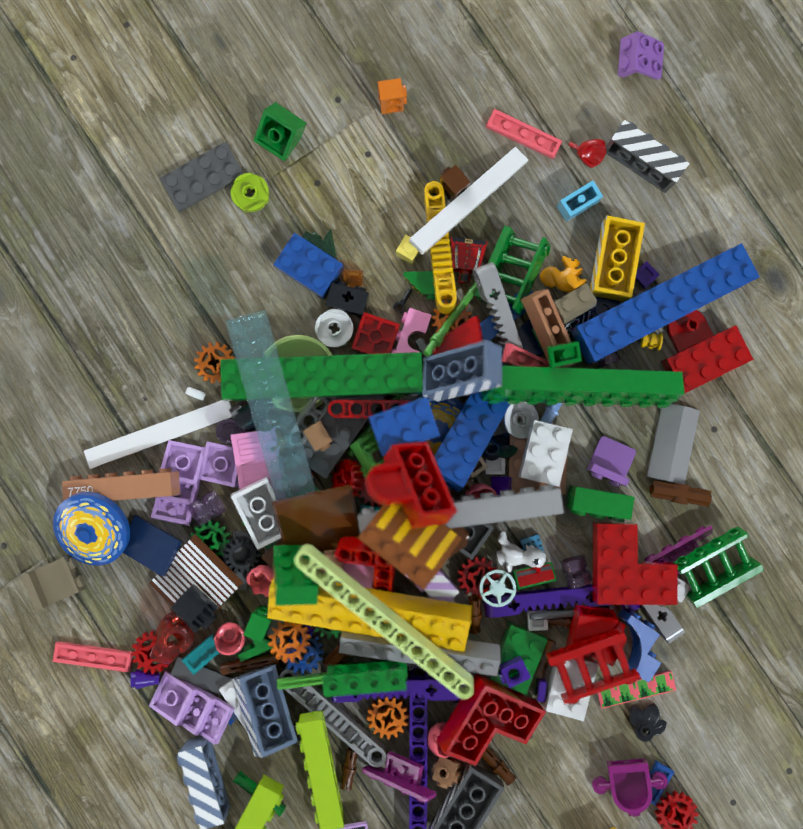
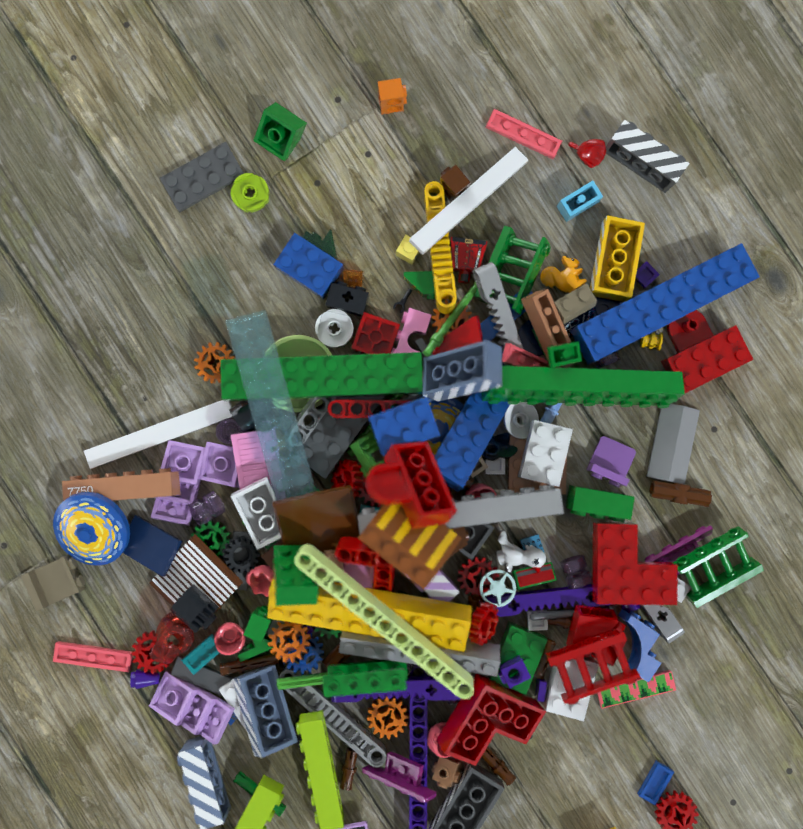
(195, 393): white tile -> none
(318, 436): medium nougat brick -> none
(483, 623): none -> red gear
(501, 483): dark purple tile -> none
(630, 784): magenta piece -> none
(641, 55): medium lavender bracket -> none
(647, 719): black plate -> none

